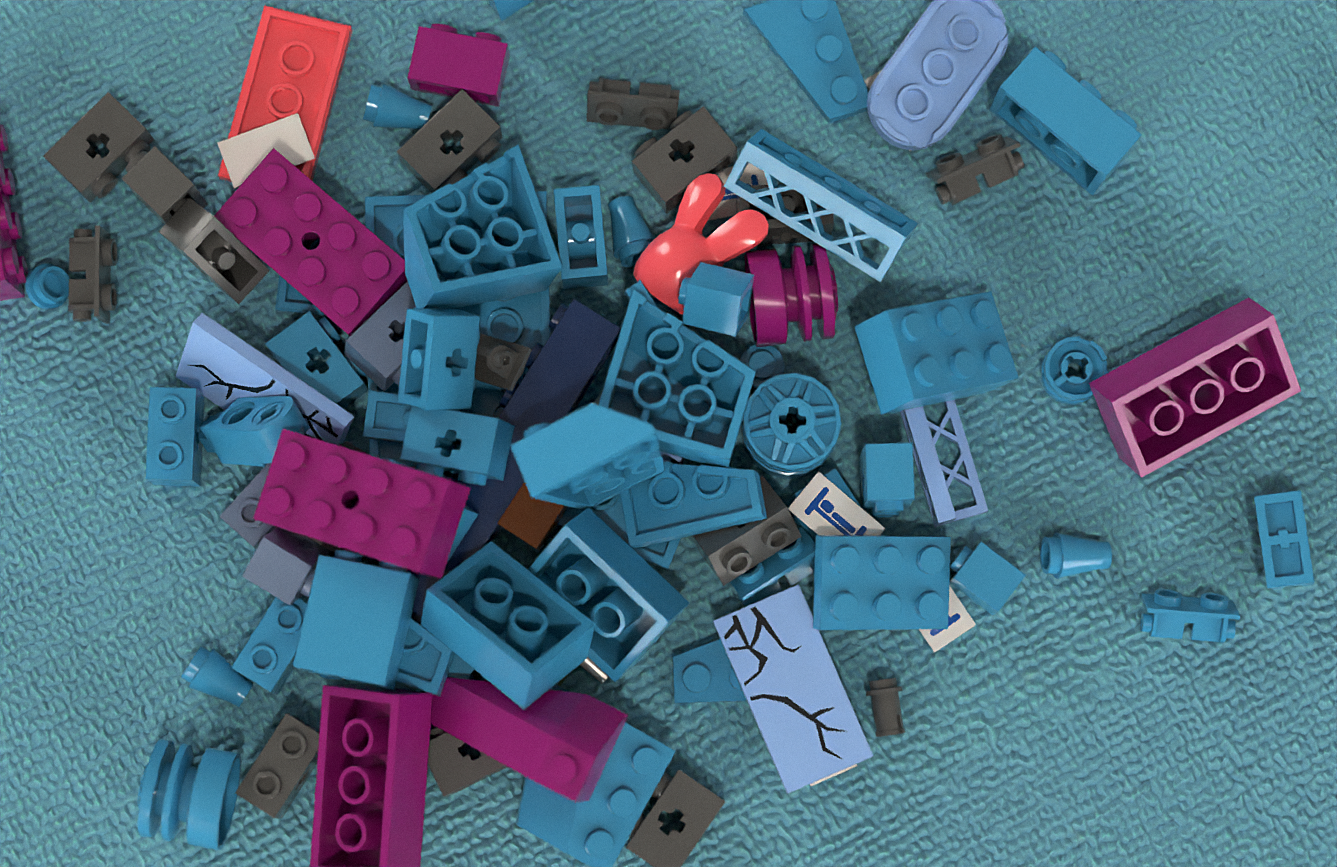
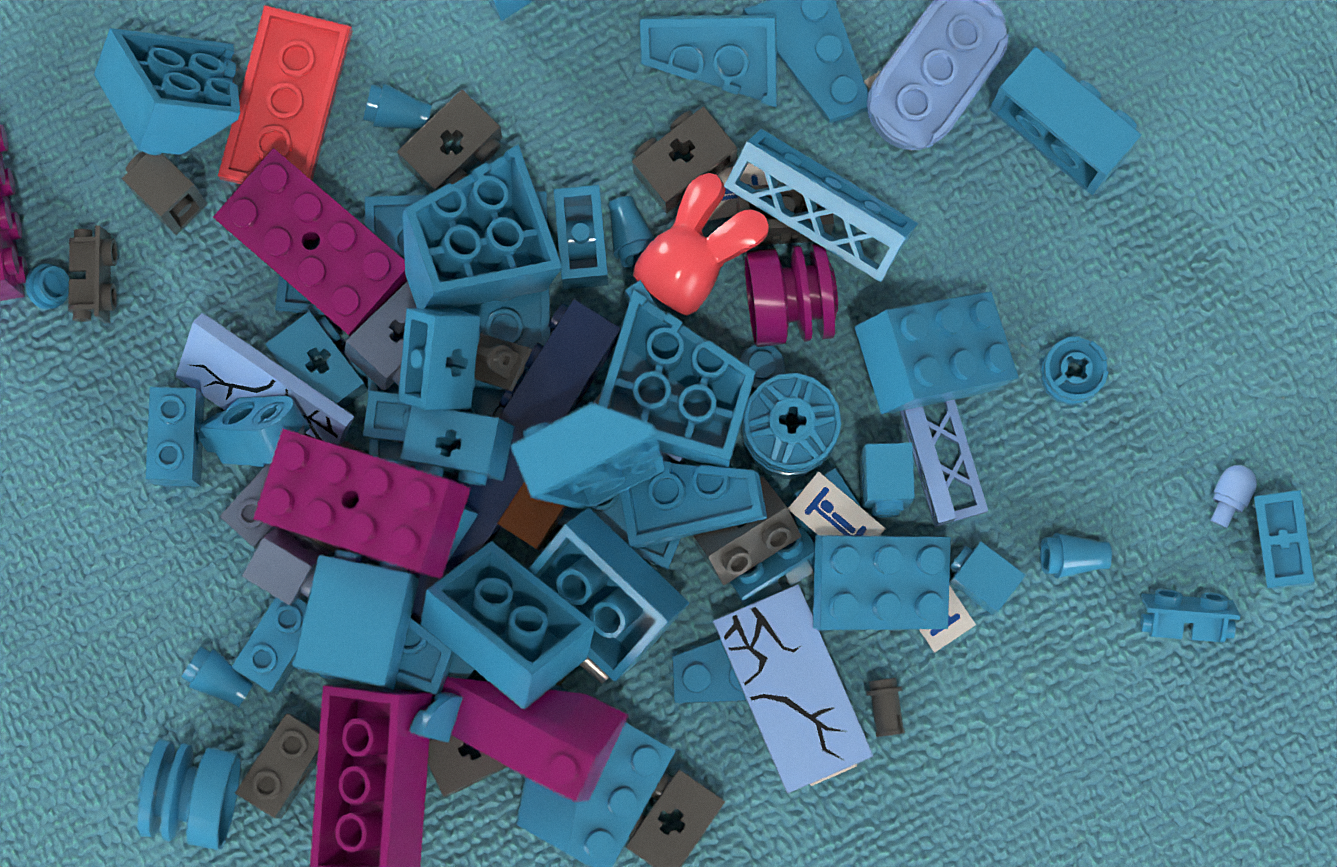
(76, 155): dark grey brick -> none
(168, 88): none -> dark azure wedge
(214, 250): dark grey brick -> none
(248, 149): white sticker -> none
(439, 717): none -> dark azure tile
(453, 62): magenta brick -> none
(612, 104): dark grey hinge -> none
(716, 298): dark azure brick -> none
(717, 50): none -> dark azure wing
(991, 159): dark grey hinge -> none
(1195, 386): magenta brick -> none
(1233, 493): none -> light blue cylinder

